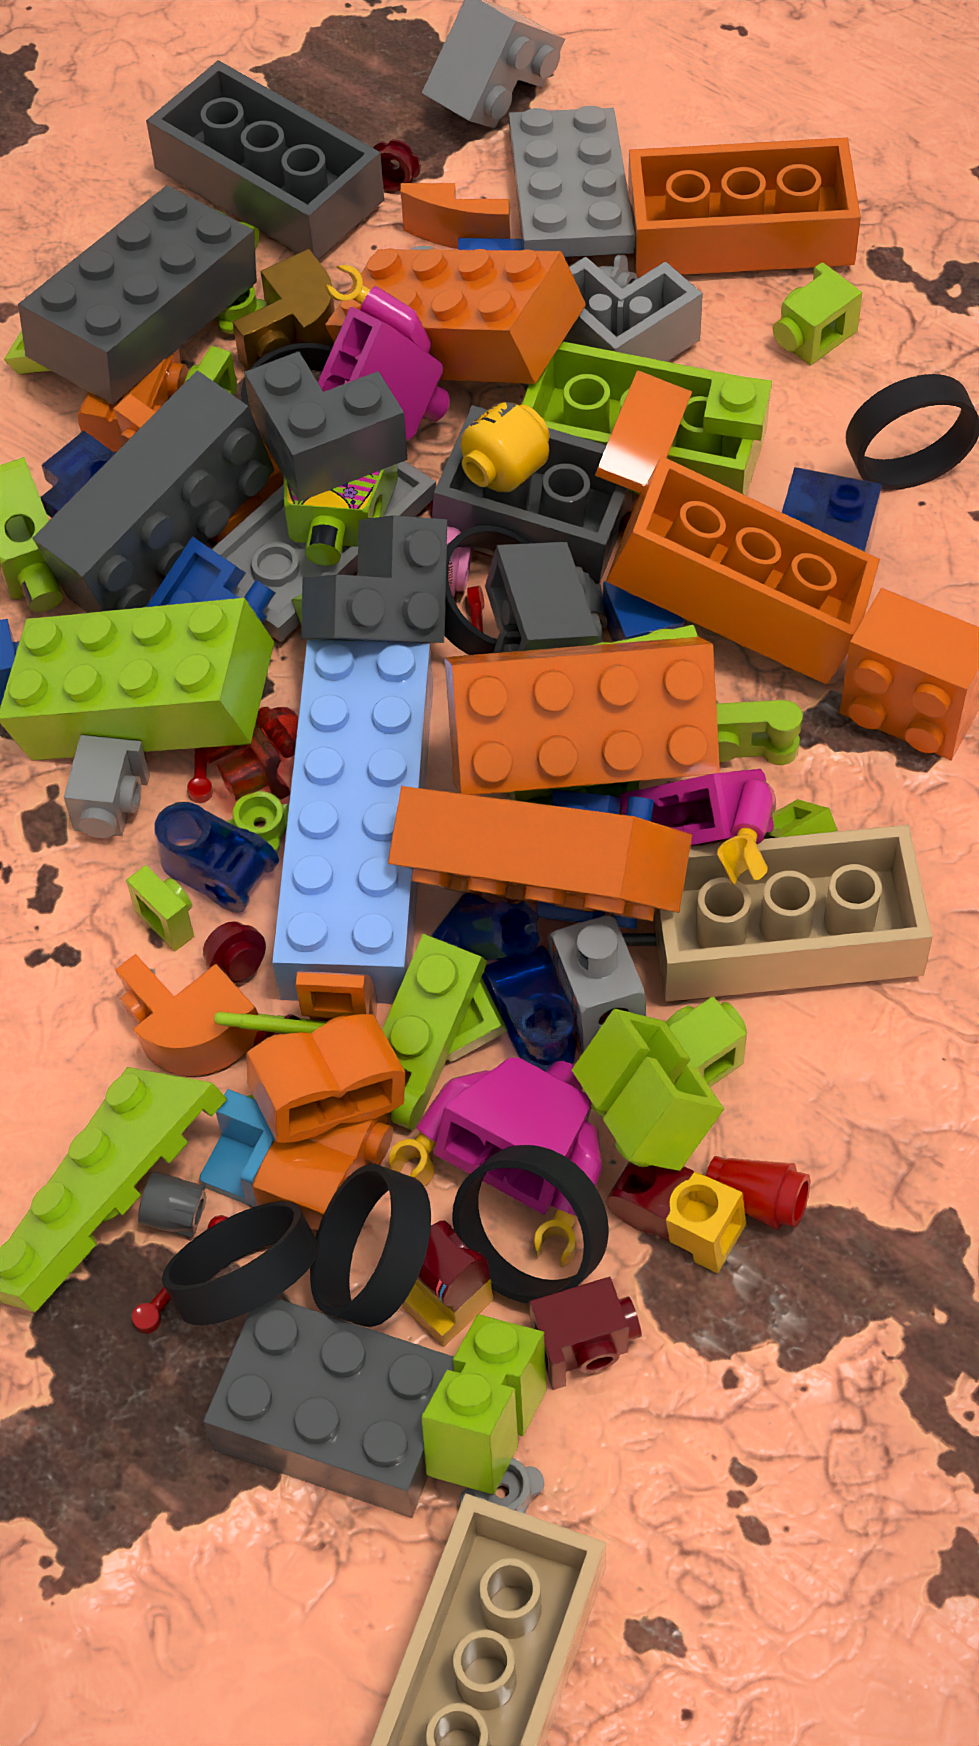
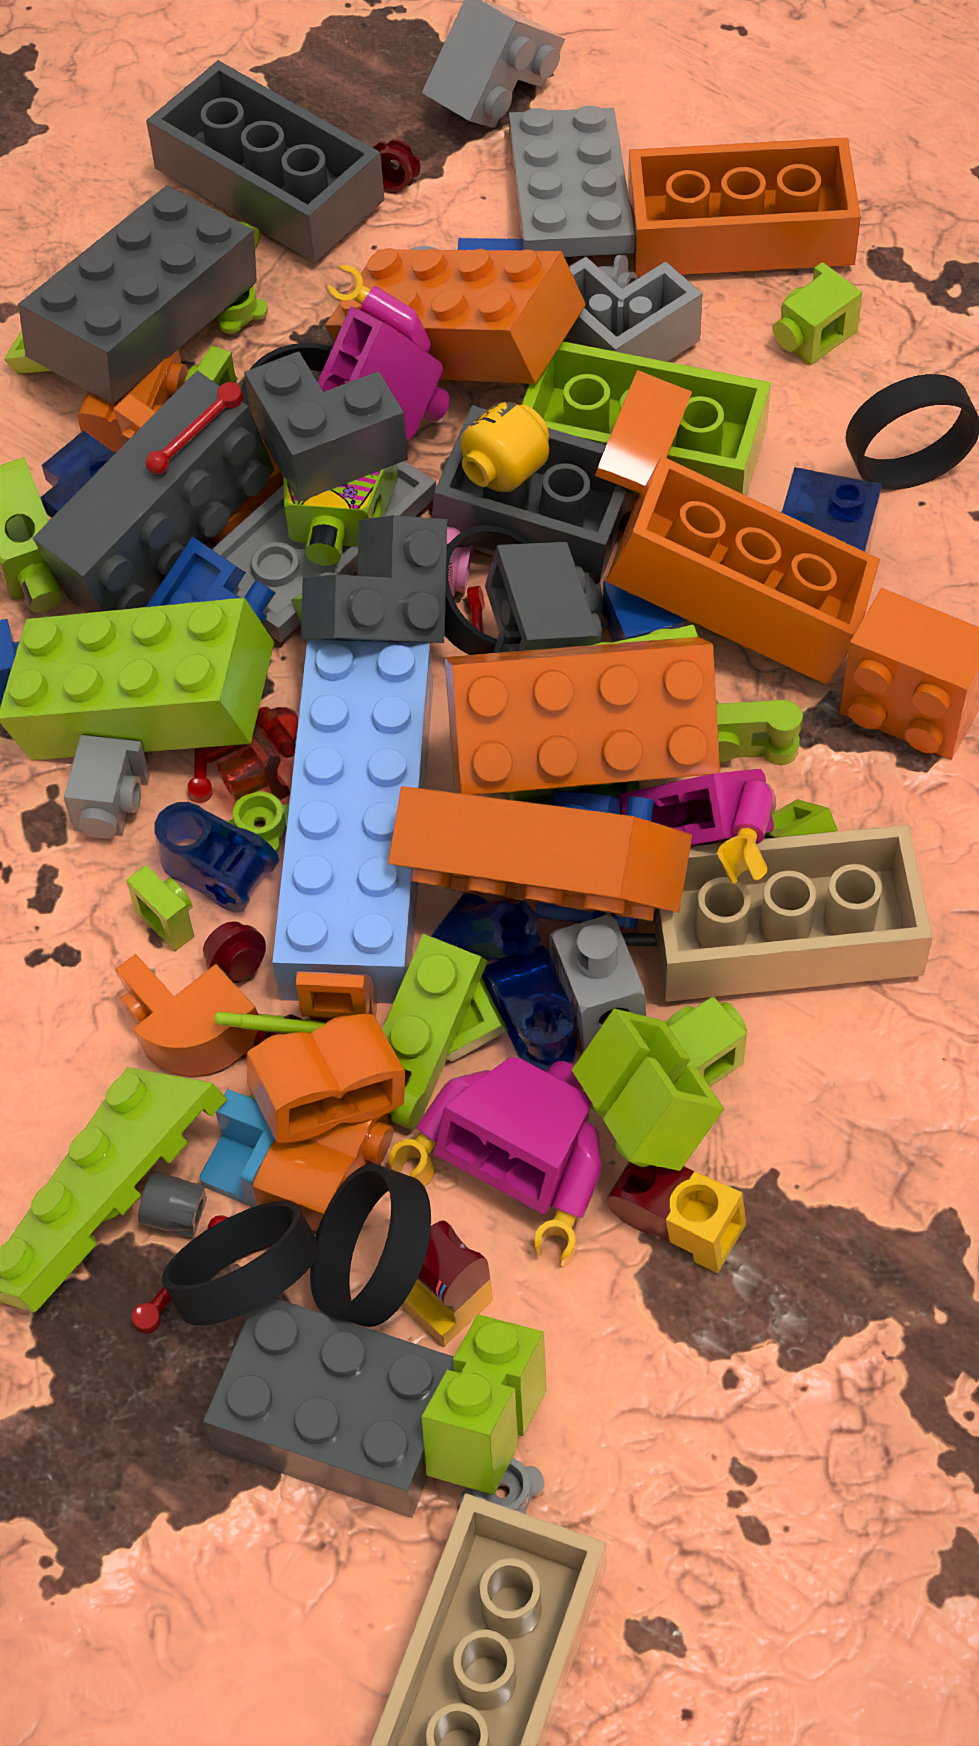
(229, 397): none -> red hinge
(294, 309): pearl gold brick -> none
(437, 216): orange slope -> none
(575, 1188): black tyre -> none
(584, 1328): dark red brick -> none
(737, 406): lime plate -> none
(770, 1189): red cone -> none

